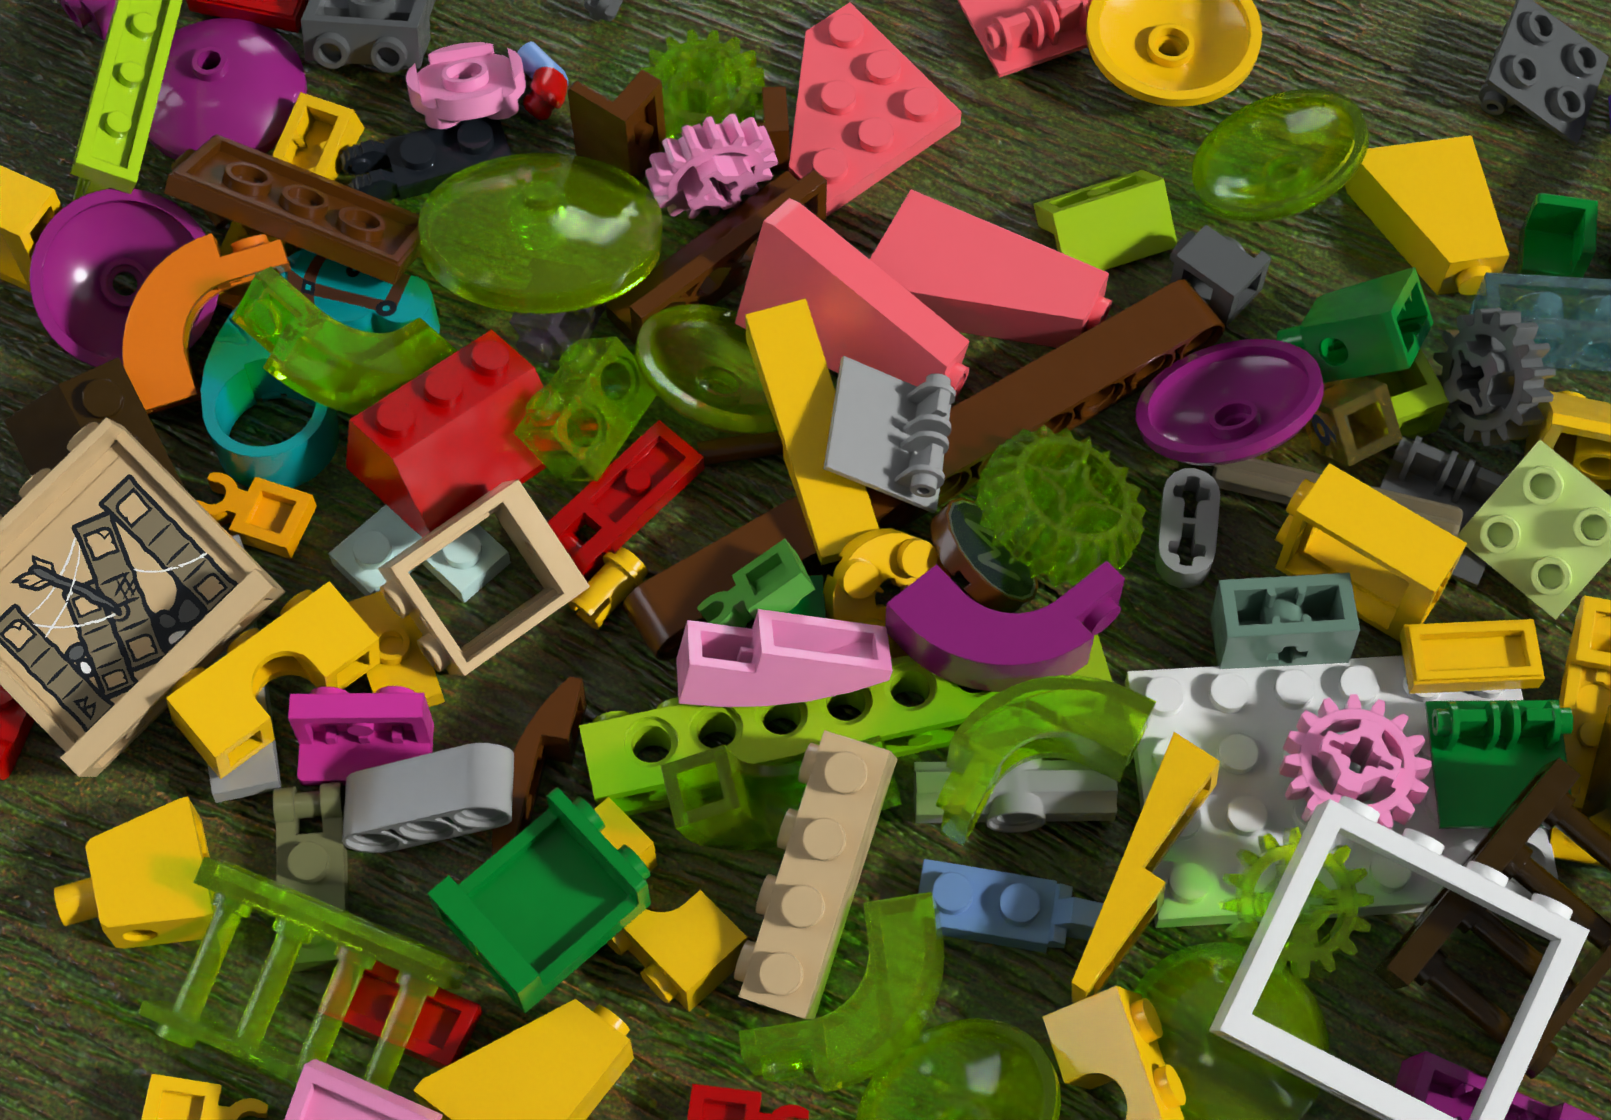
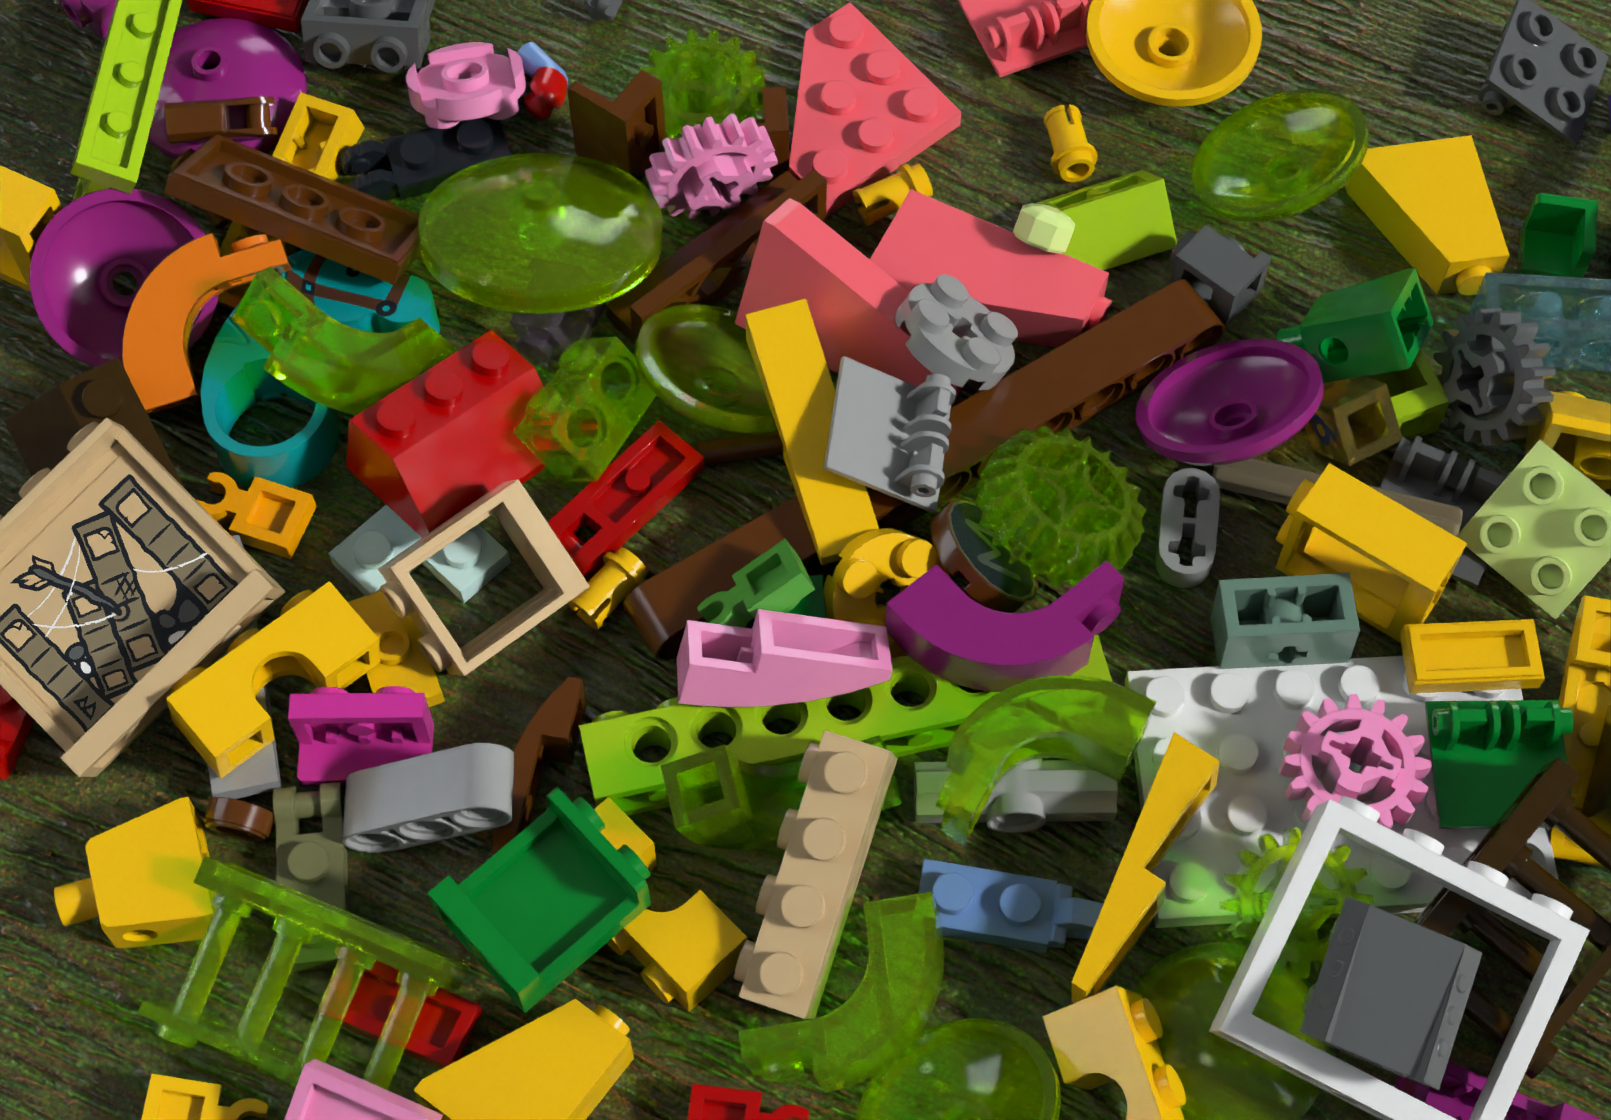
(205, 118): none -> reddish brown bar
(238, 819): none -> reddish brown tile
(889, 193): none -> yellow pin
(957, 333): none -> light grey plate
(1044, 227): none -> yellowish green tile
(1072, 154): none -> yellow pin
(1390, 993): none -> dark grey slope

